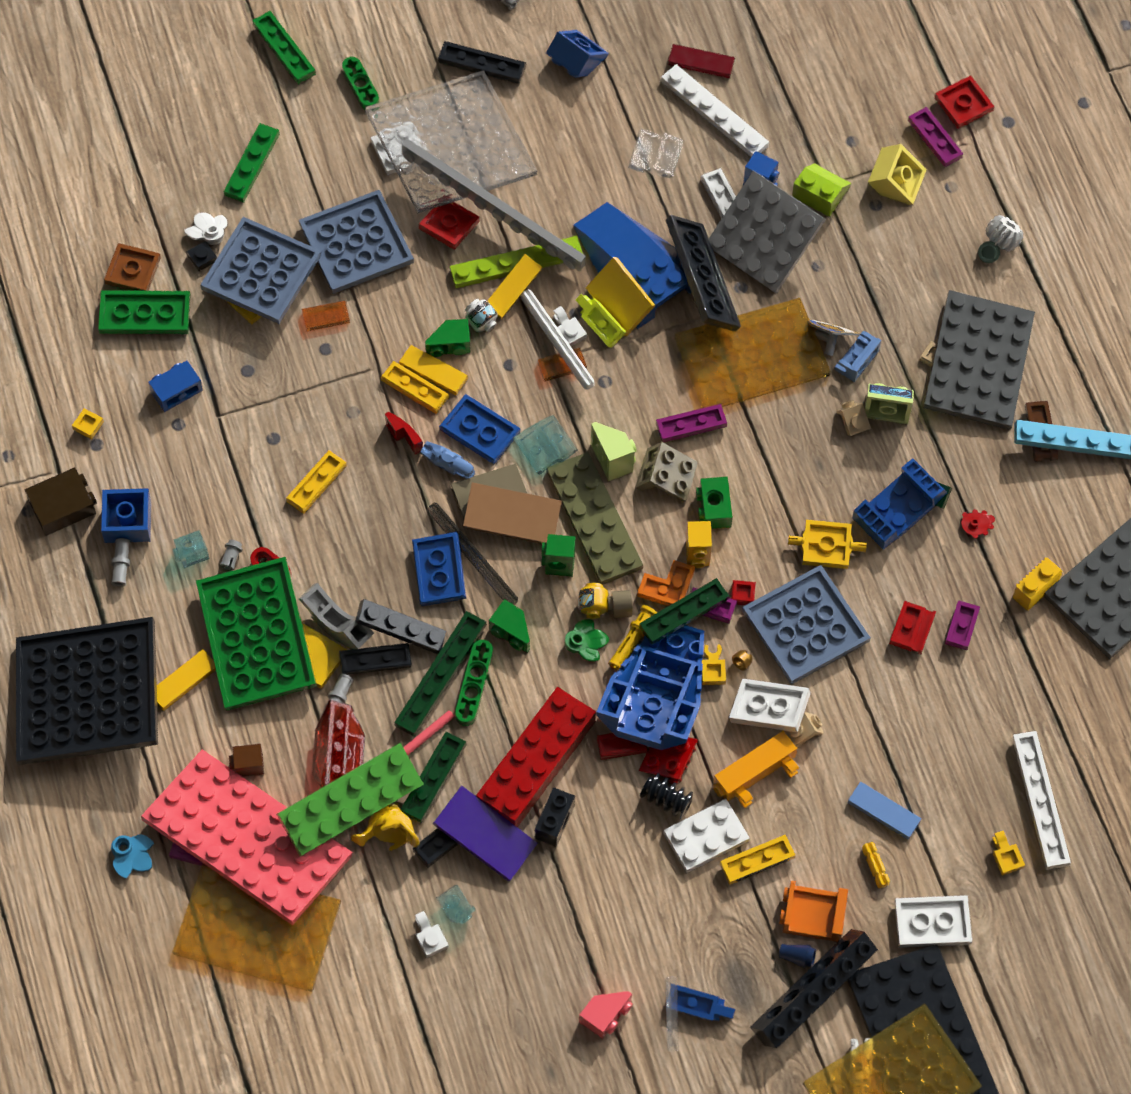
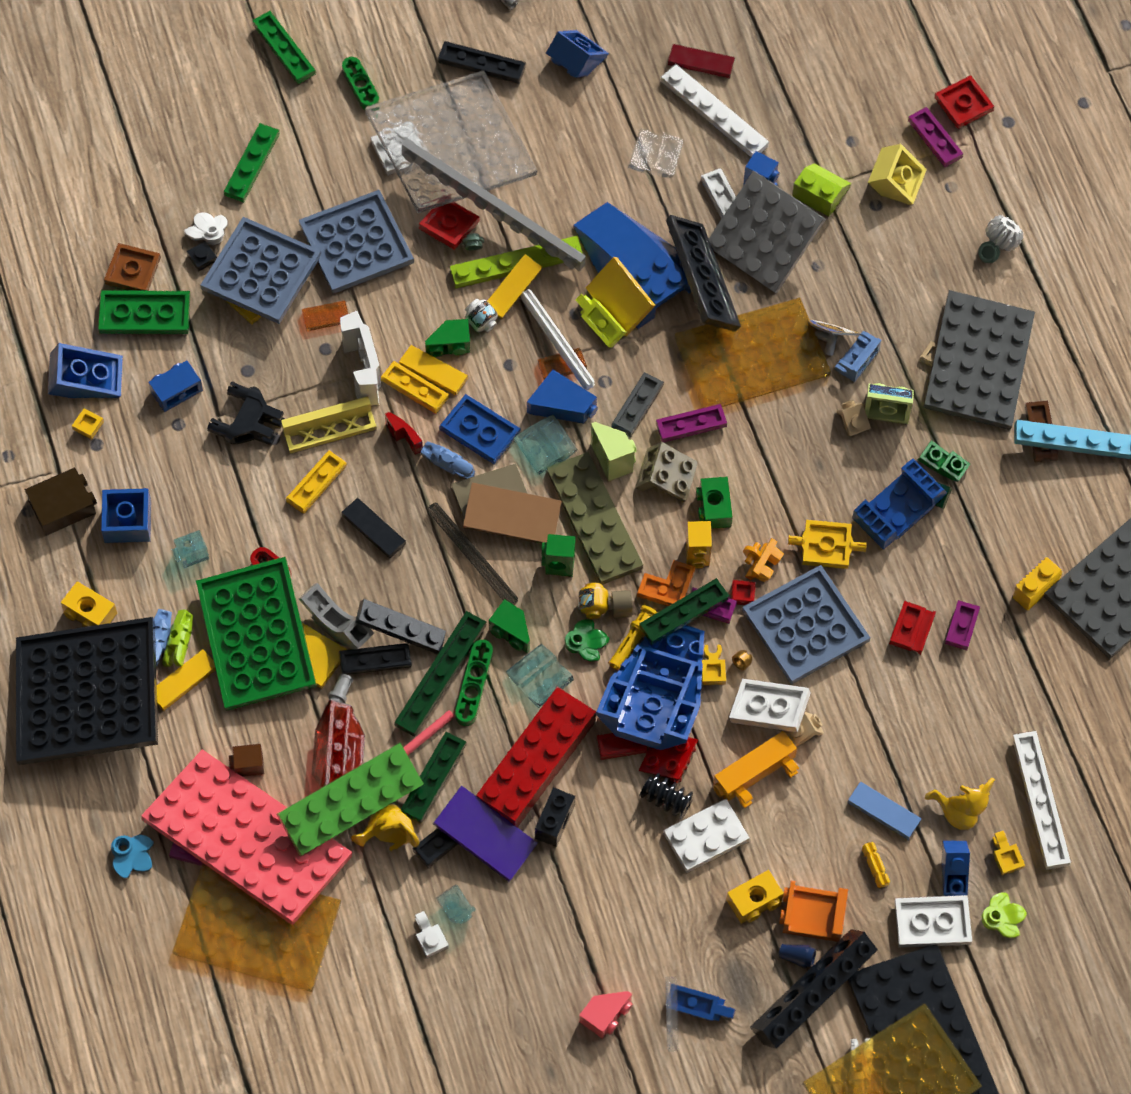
(82, 597): none -> yellow brick
(84, 373): none -> blue slope
(120, 562): light grey pin -> none
(162, 631): none -> medium blue hinge
(178, 639): none -> lime hinge
(231, 554): light grey pin -> none
(250, 419): none -> black connector
(328, 417): none -> light yellow fence
(358, 337): none -> white plate
(373, 528): none -> black tile
(439, 569): blue tile -> none
(473, 241): none -> sand green plate
(539, 675): none -> clear light blue slope
(562, 399): none -> blue slope
(570, 329): white plate -> none
(637, 404): none -> dark grey tile
(757, 859): yellow plate -> none
(761, 885): none -> yellow brick
(767, 552): none -> light orange hips
(942, 462): none -> green slope
(955, 868): none -> blue slope
(963, 810): none -> yellow piece
(977, 523): red piece -> none
(1006, 915): none -> lime plate

